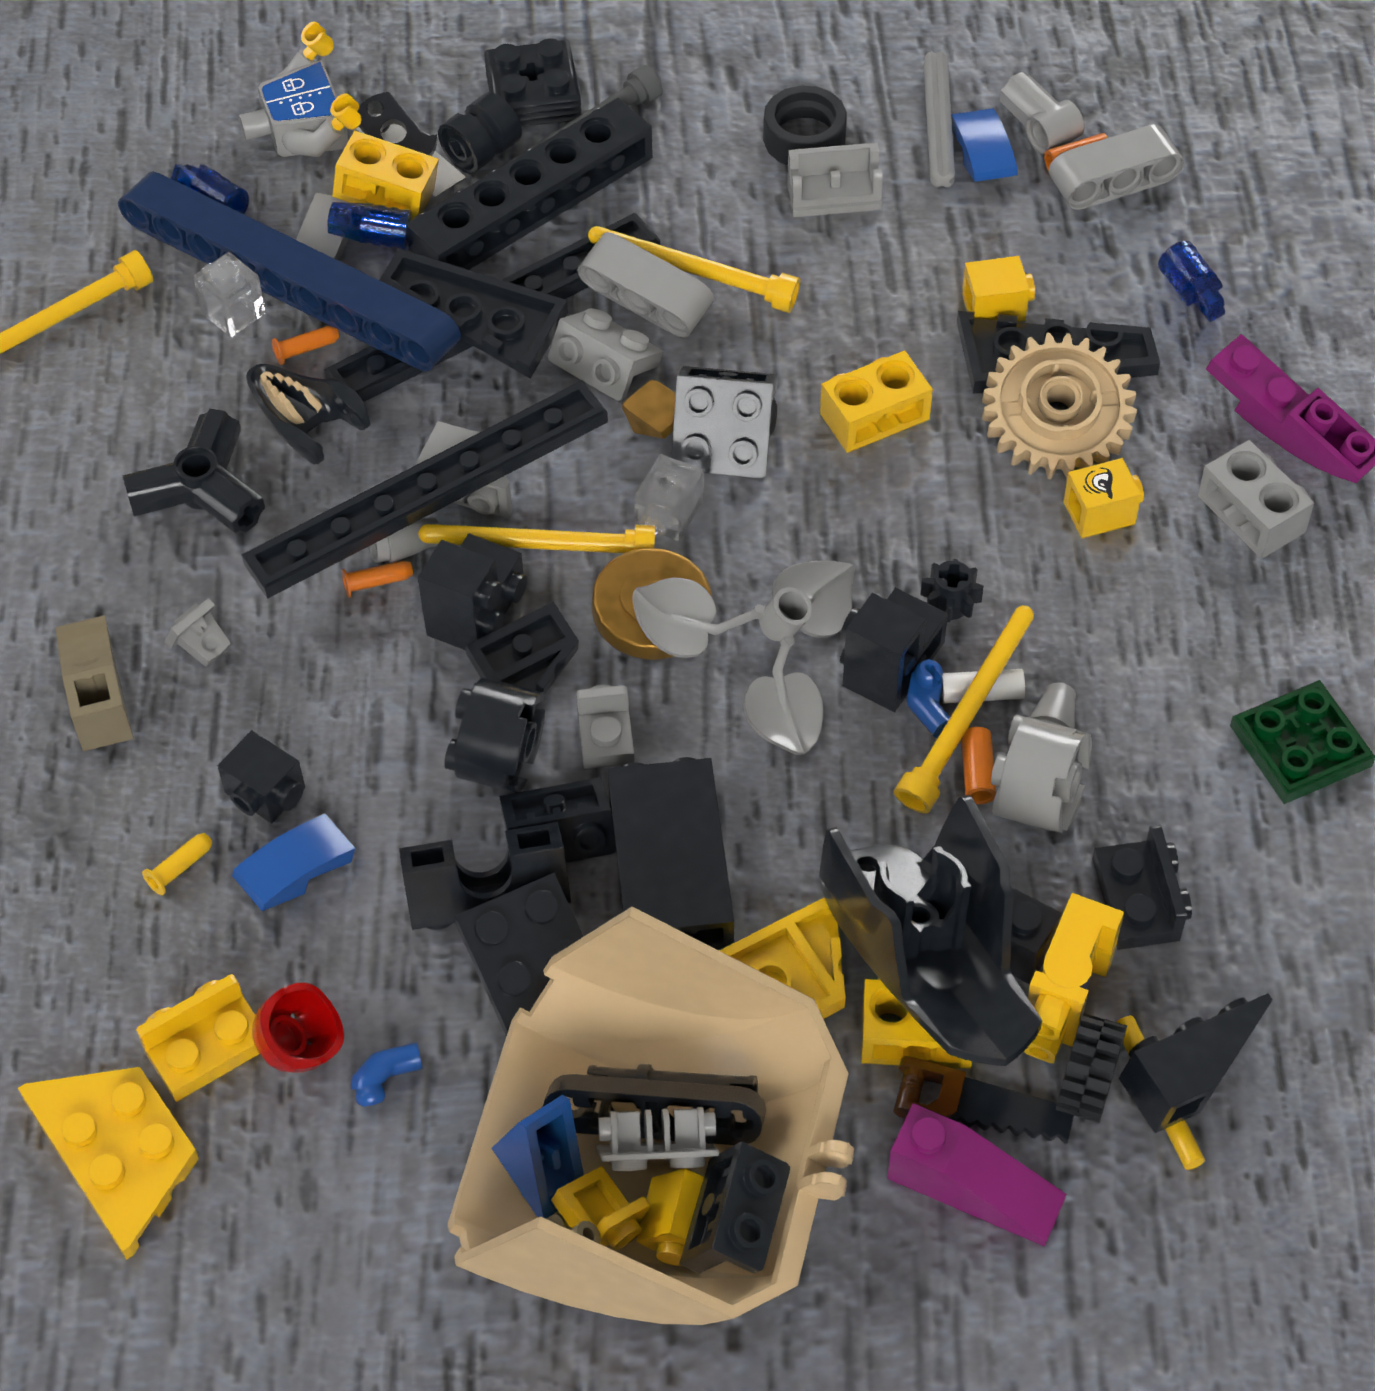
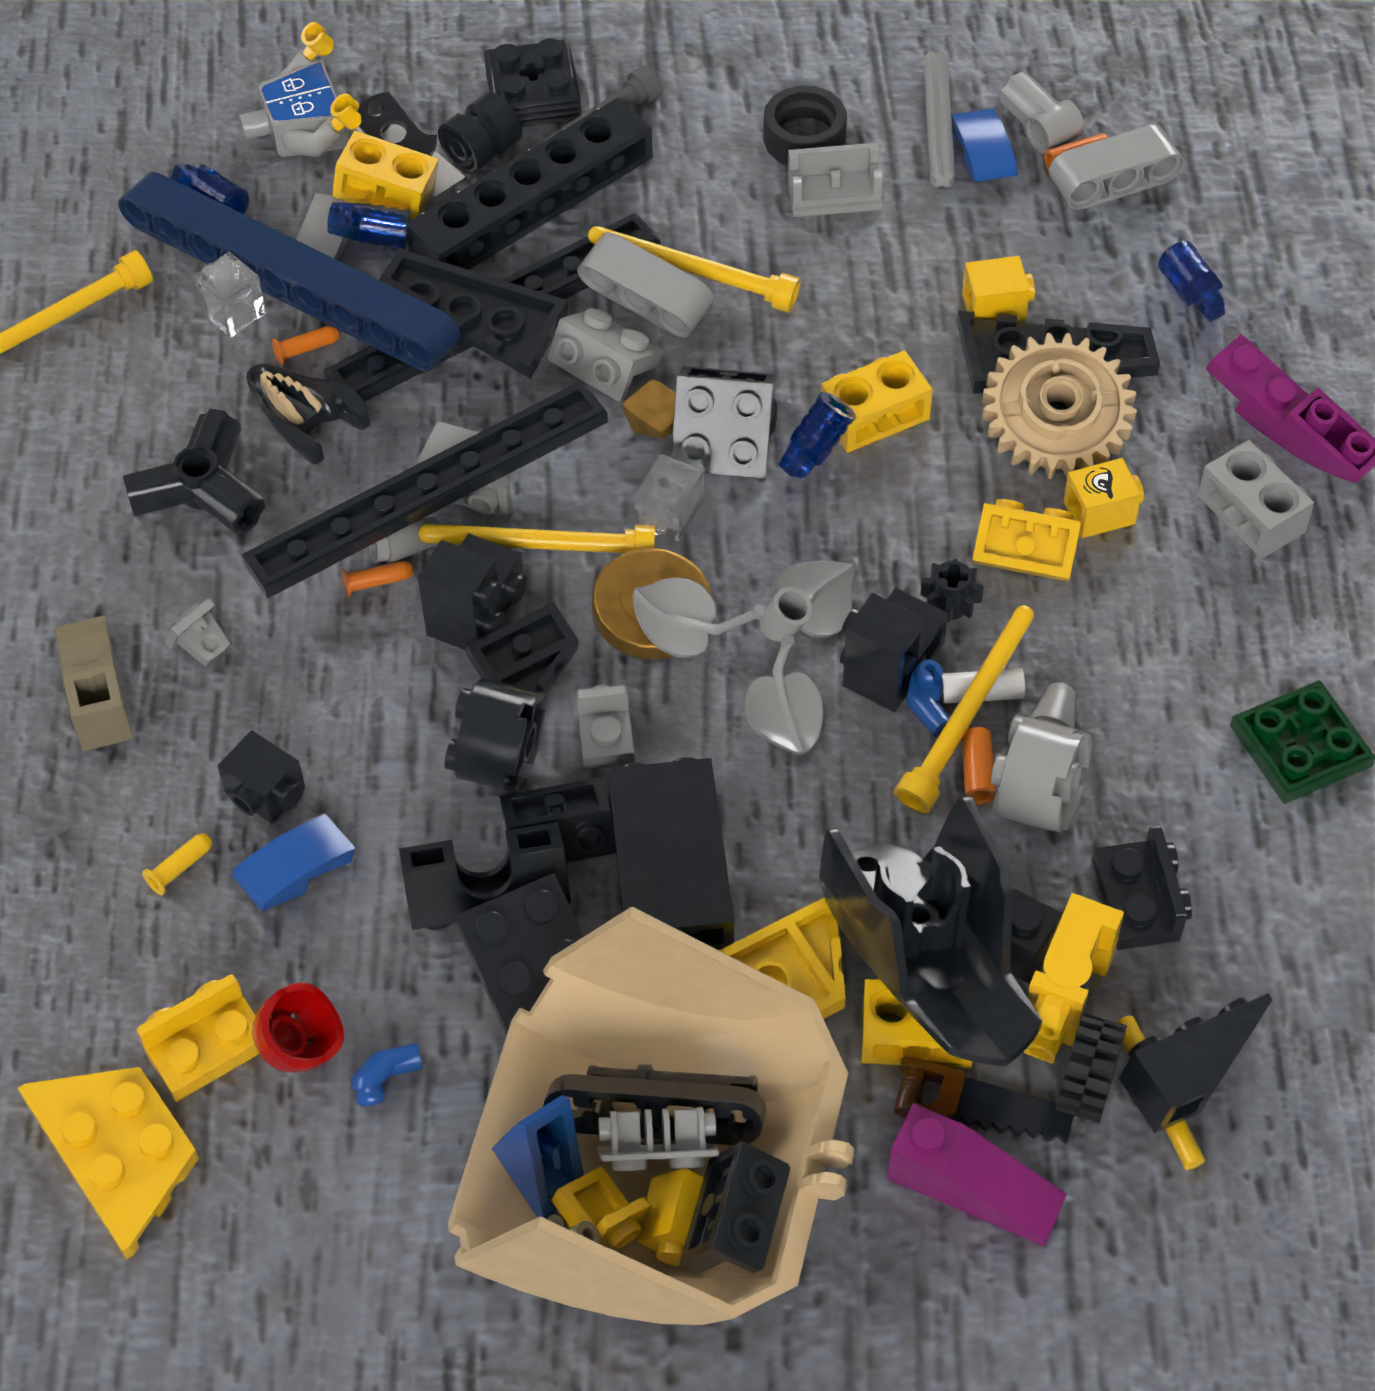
(817, 435): none -> clear blue hinge
(1027, 540): none -> yellow bracket

